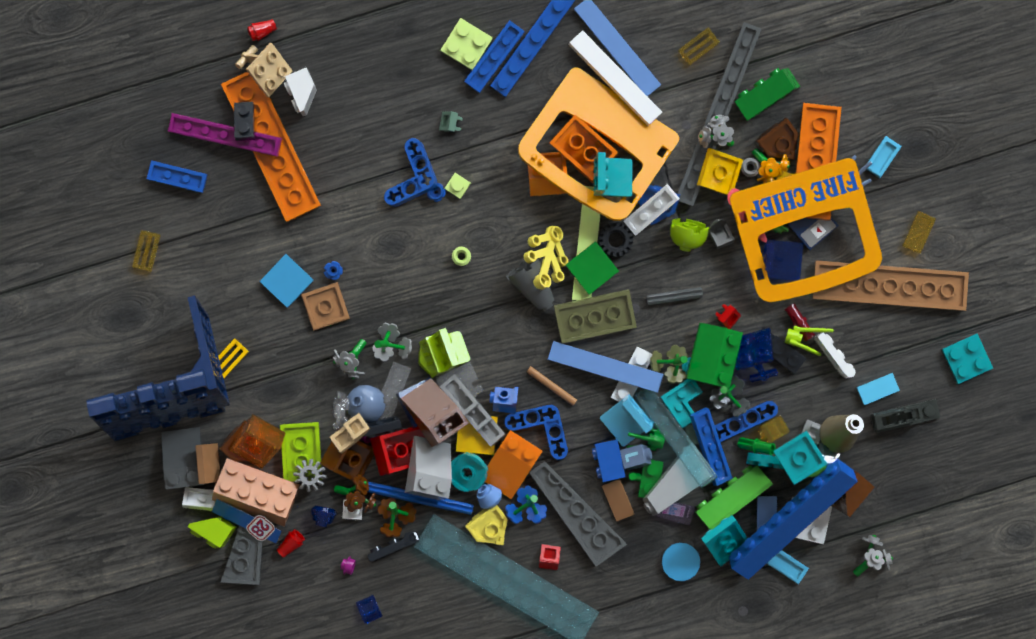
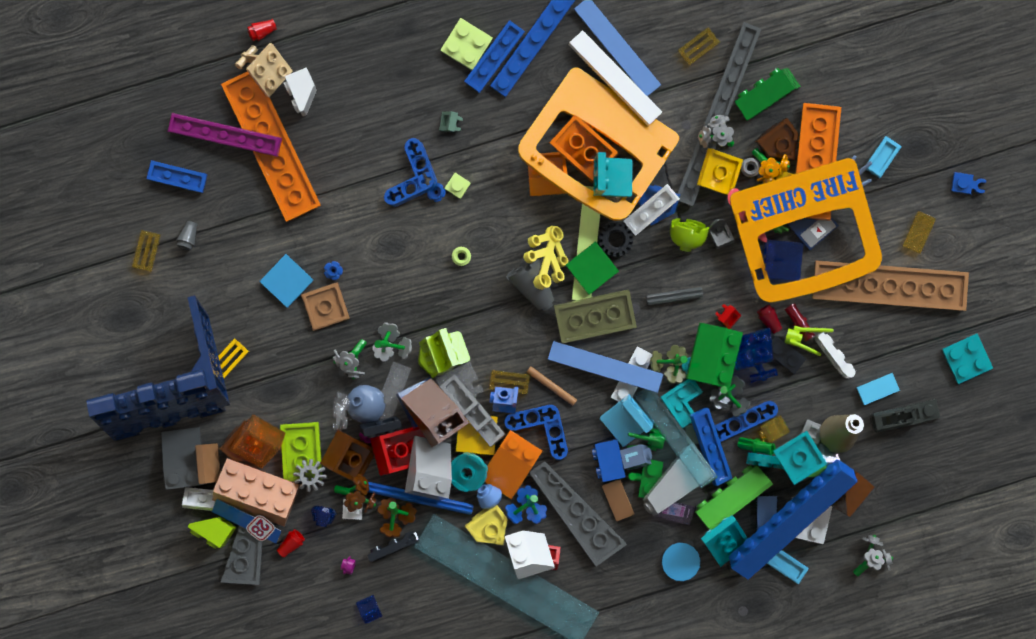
(187, 237): none -> dark grey cone
(244, 121): black plate -> none
(349, 434): tan slope -> none
(526, 383): none -> clear yellow tile
(529, 553): none -> white slope
(769, 318): none -> dark red cone
(964, 183): none -> blue plate

